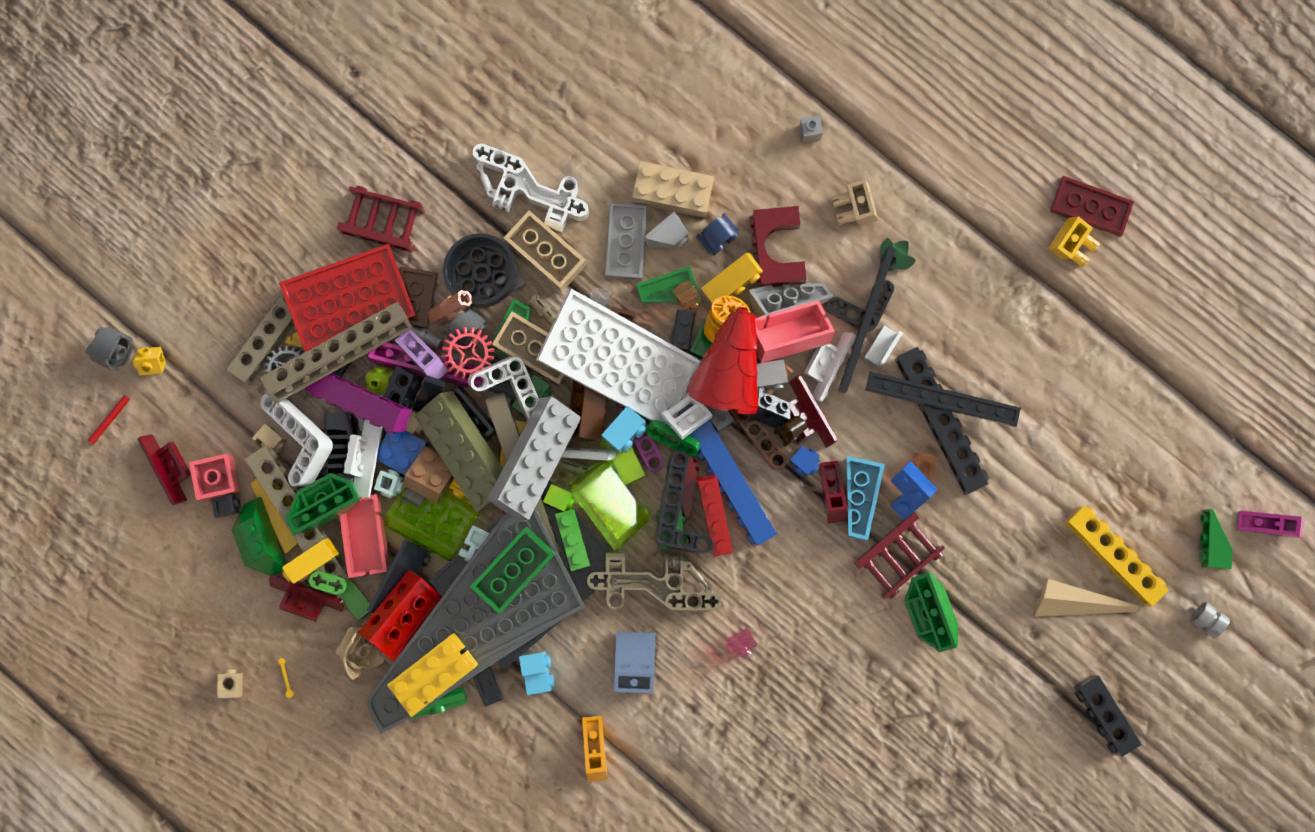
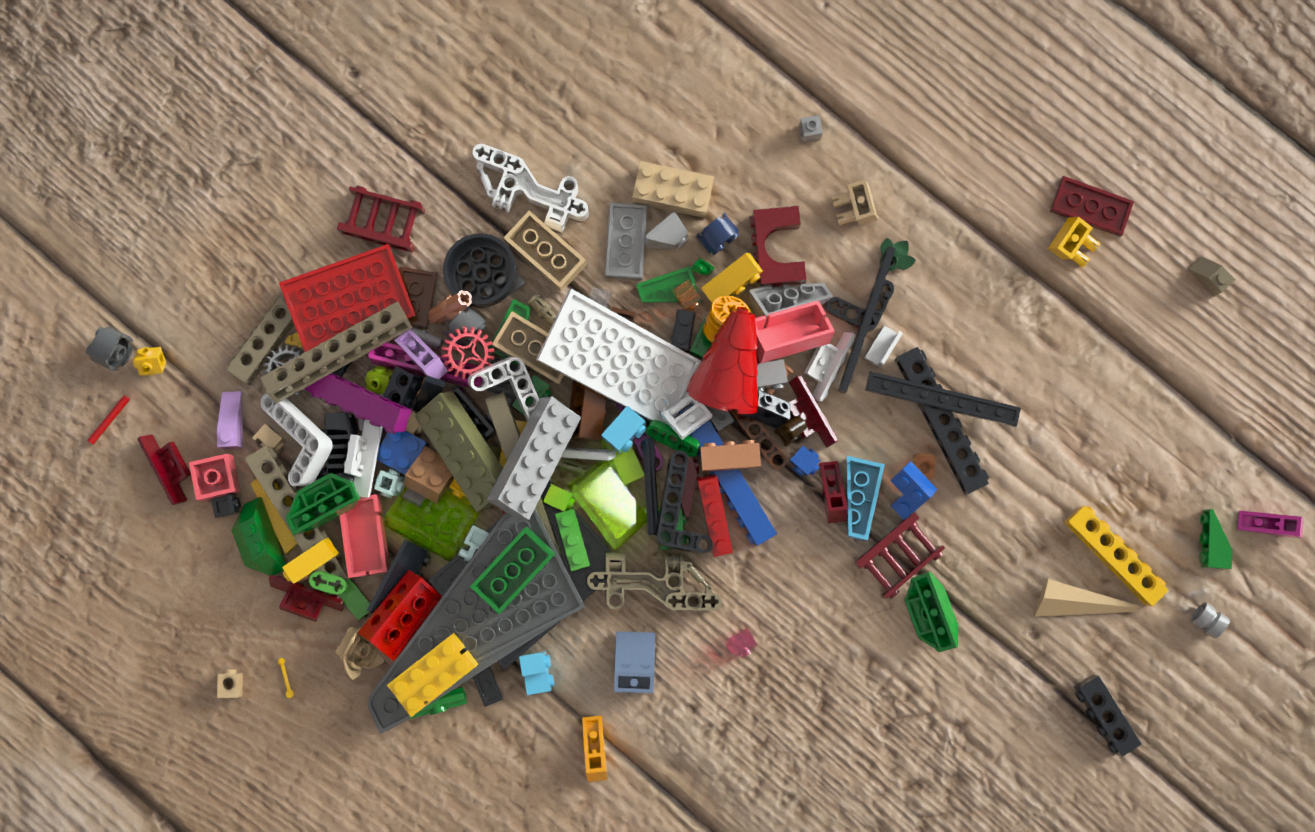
(230, 421): none -> lavender slope
(650, 485): none -> black axle
(702, 267): none -> green tile
(730, 456): none -> nougat brick
(1211, 275): none -> dark tan slope

